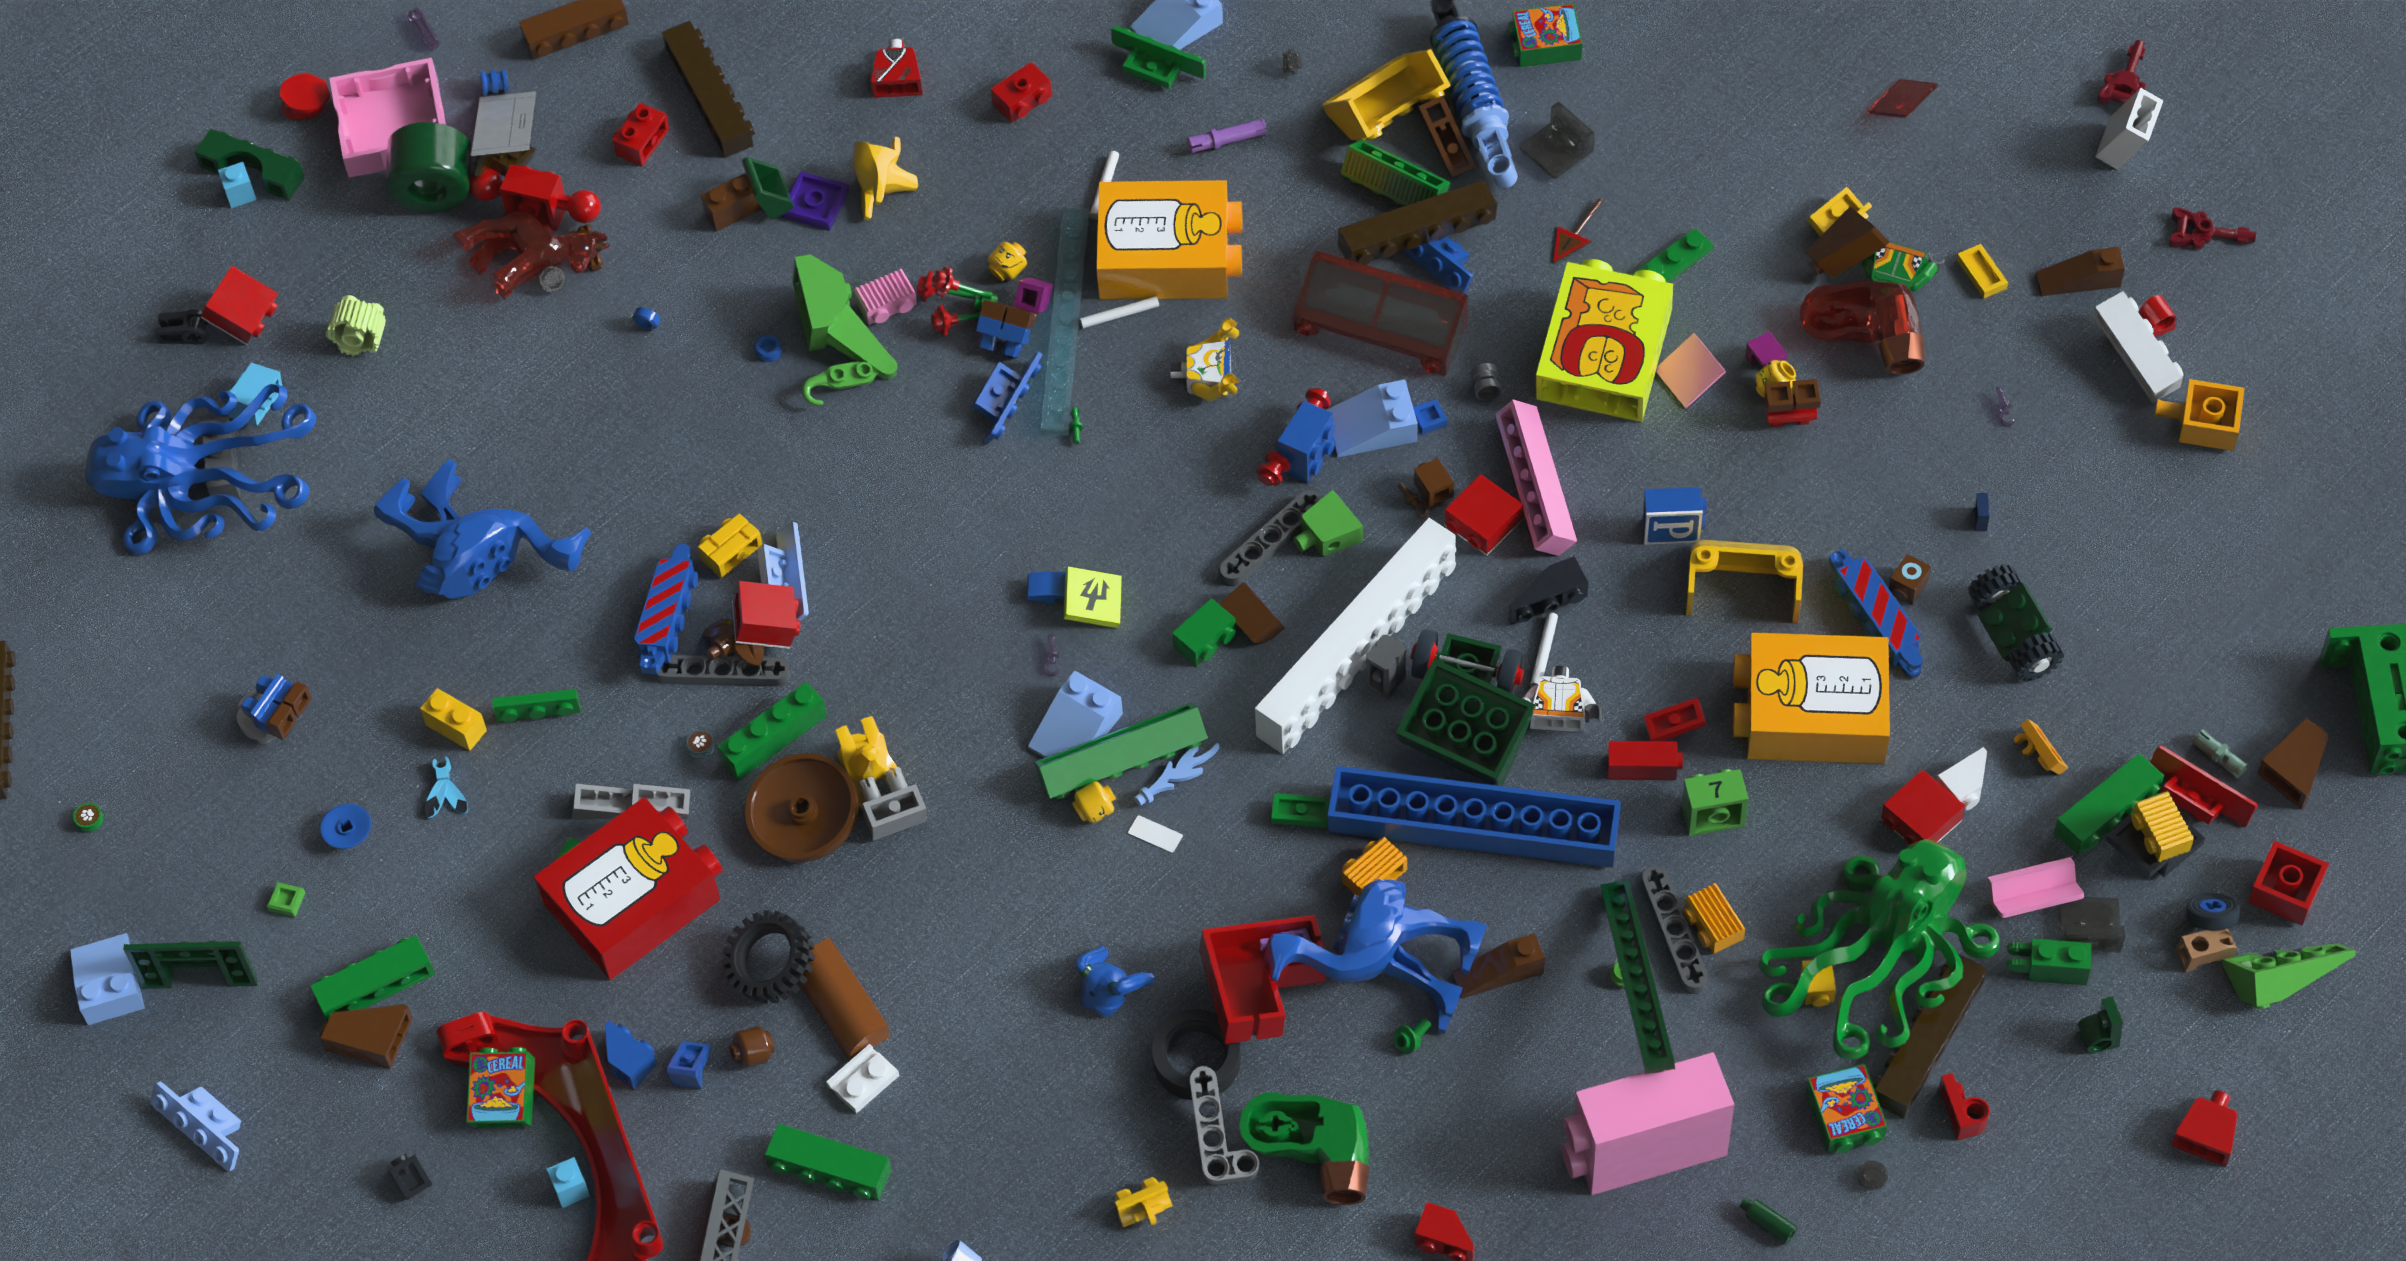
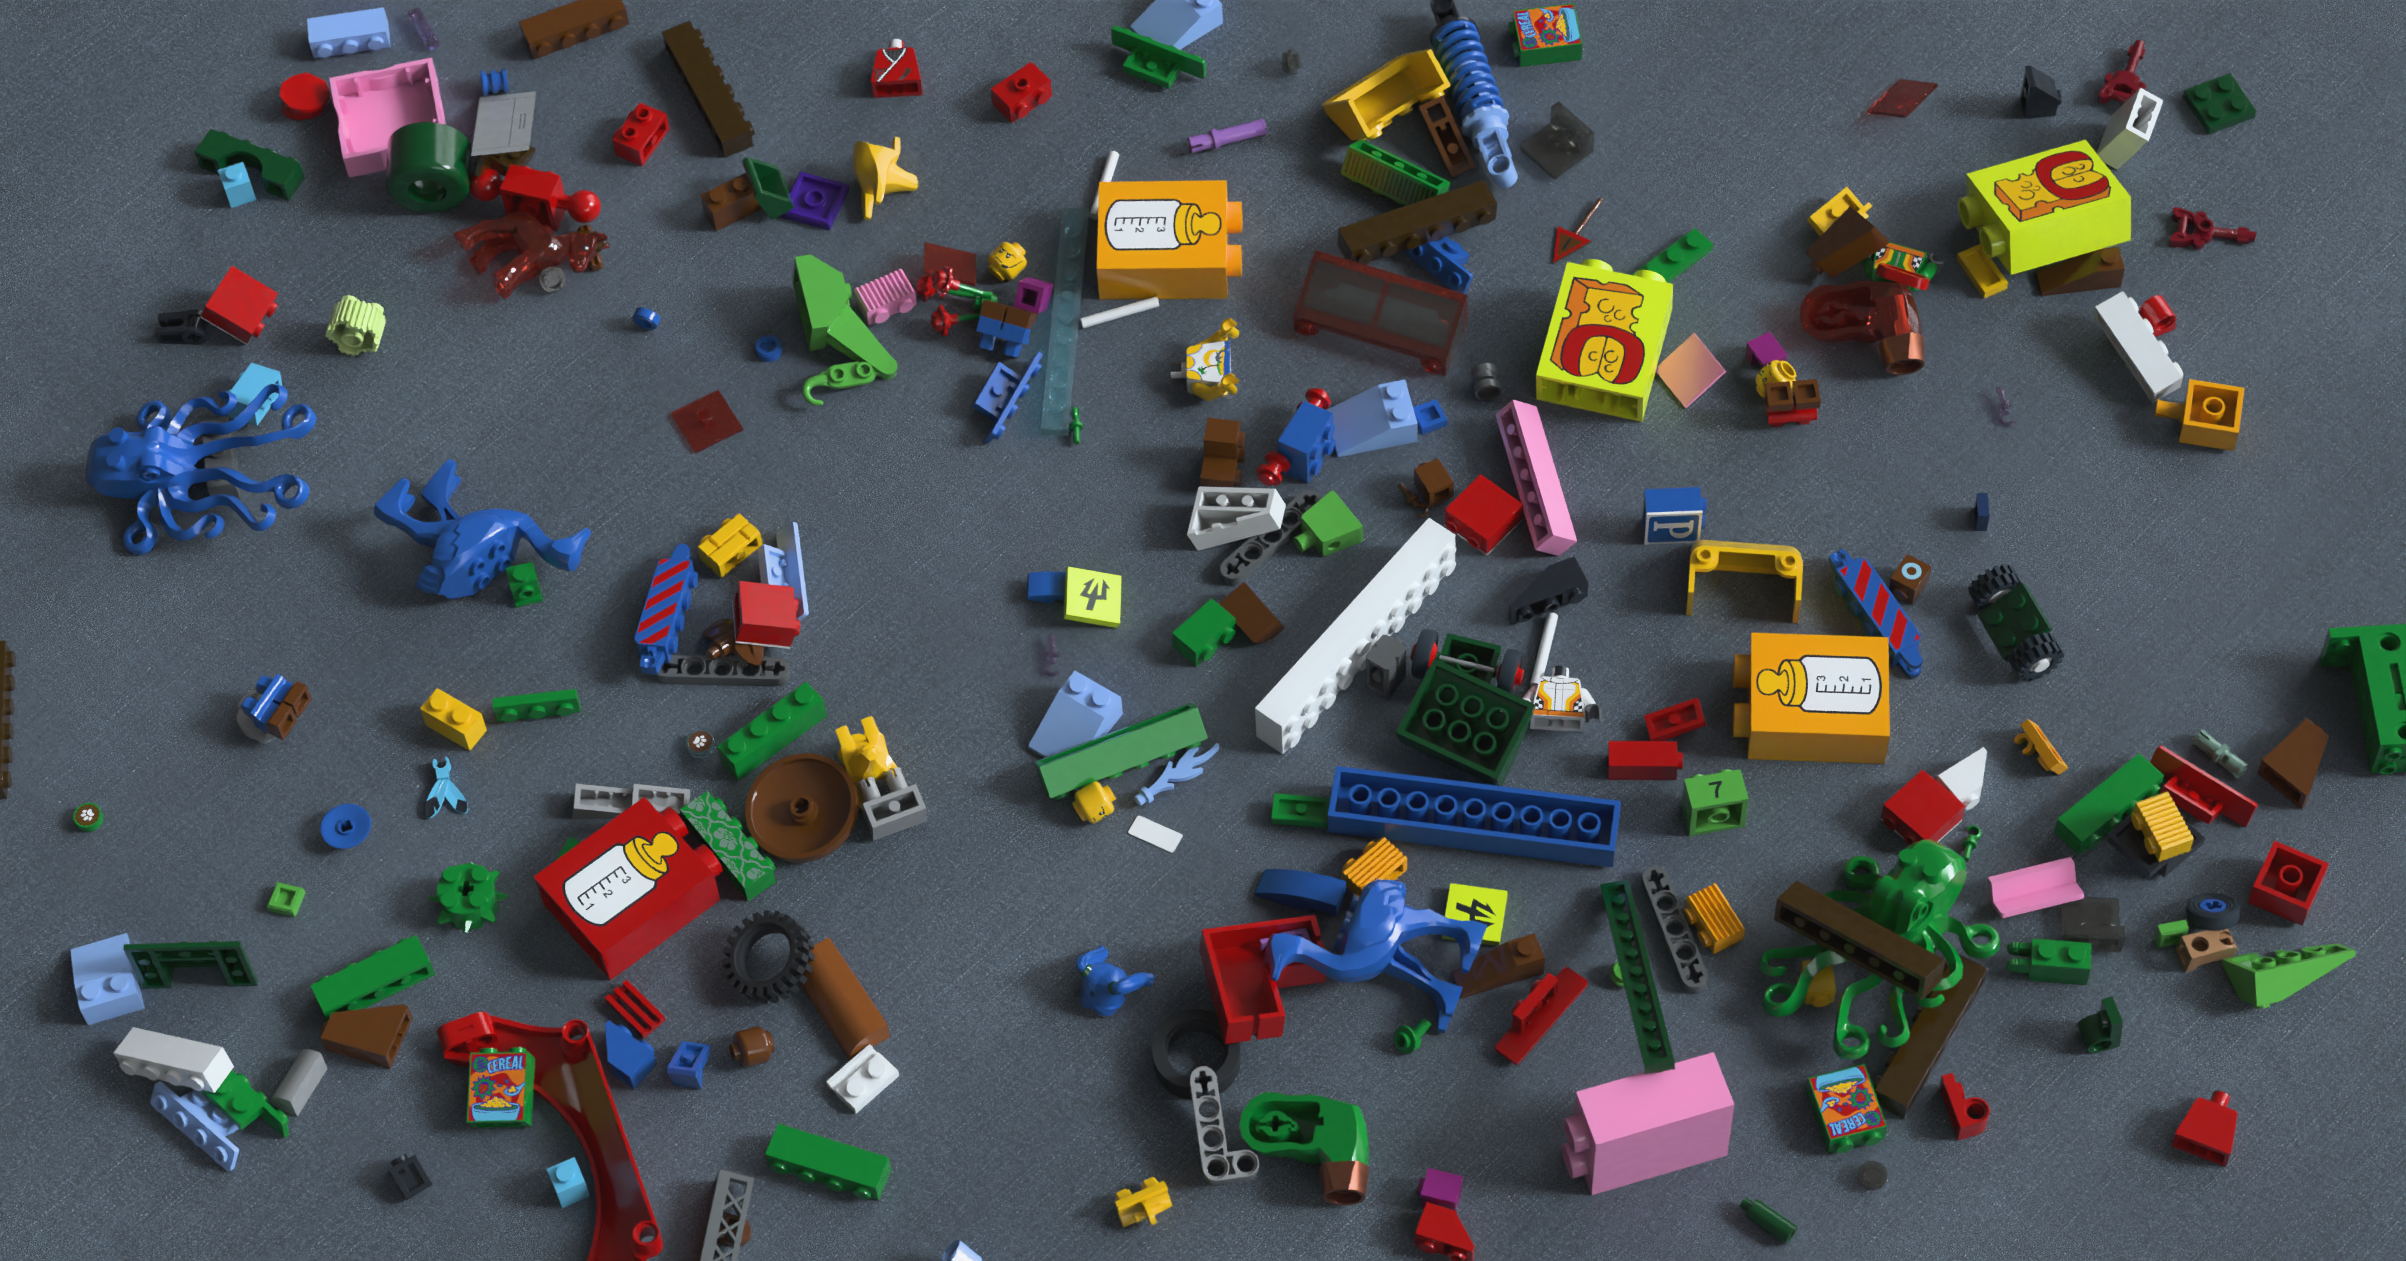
(173, 1060): none -> white brick
(244, 1105): none -> green bracket
(299, 1082): none -> light grey brick
(348, 33): none -> light blue brick
(468, 896): none -> green brick
(524, 584): none -> green brick
(618, 993): none -> red tile
(707, 421): none -> clear red piece
(724, 837): none -> green brick
(961, 262): none -> clear red piece
(1222, 453): none -> reddish brown brick
(1233, 514): none -> white wedge
(1302, 890): none -> blue slope
(1440, 1189): none -> magenta brick
(1478, 905): none -> neon yellow tile
(1539, 1012): none -> red bracket
(1859, 940): none -> dark brown brick
(1902, 276): none -> red tile
(1970, 843): none -> green hand
(2039, 94): none -> black slope
(2046, 207): none -> neon yellow brick
(2170, 933): none -> bright green tile
(2219, 103): none -> dark green plate

